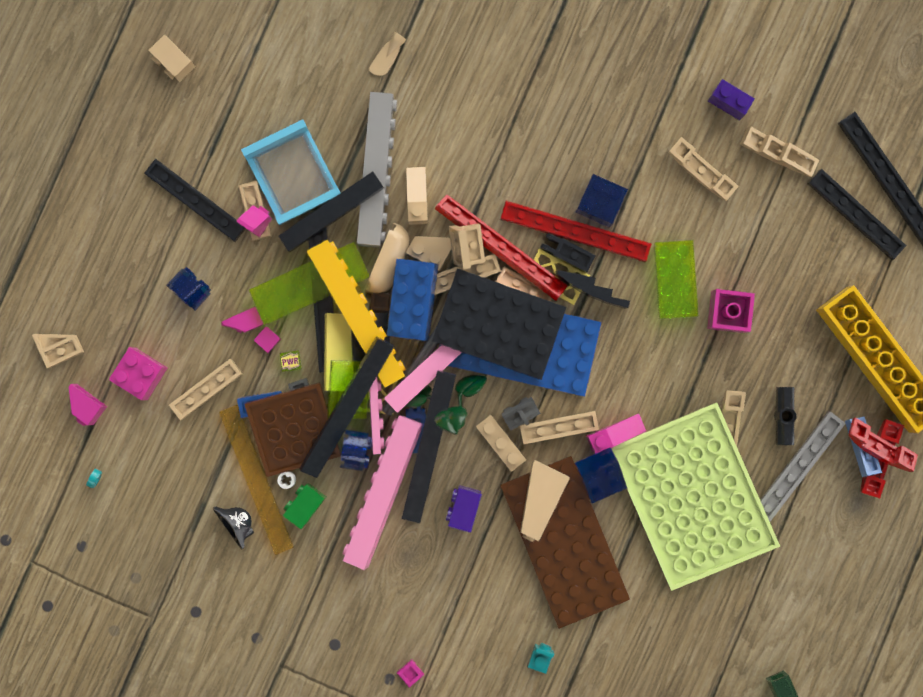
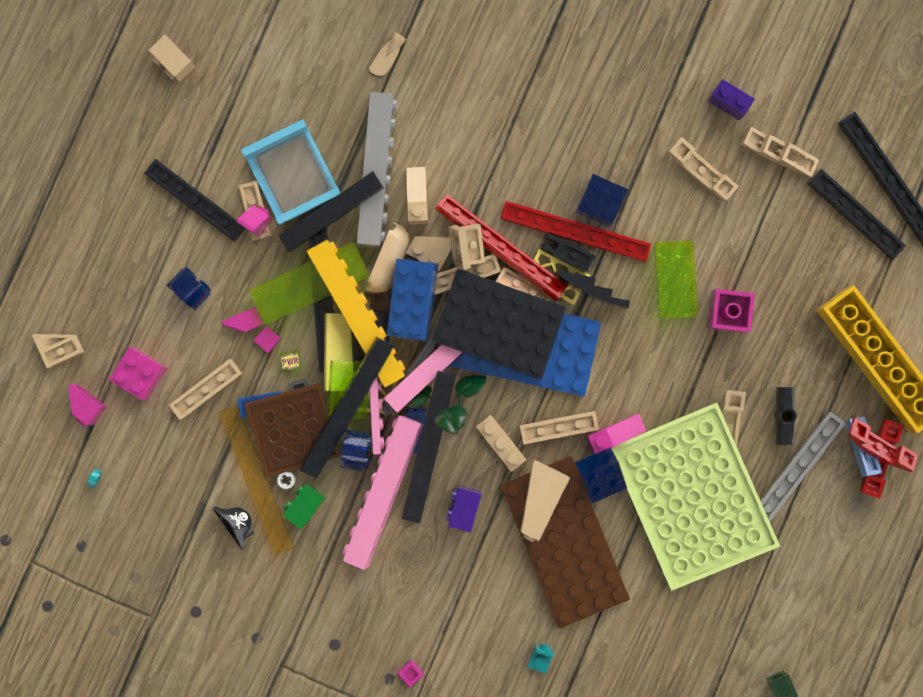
(520, 413): dark grey hips -> none

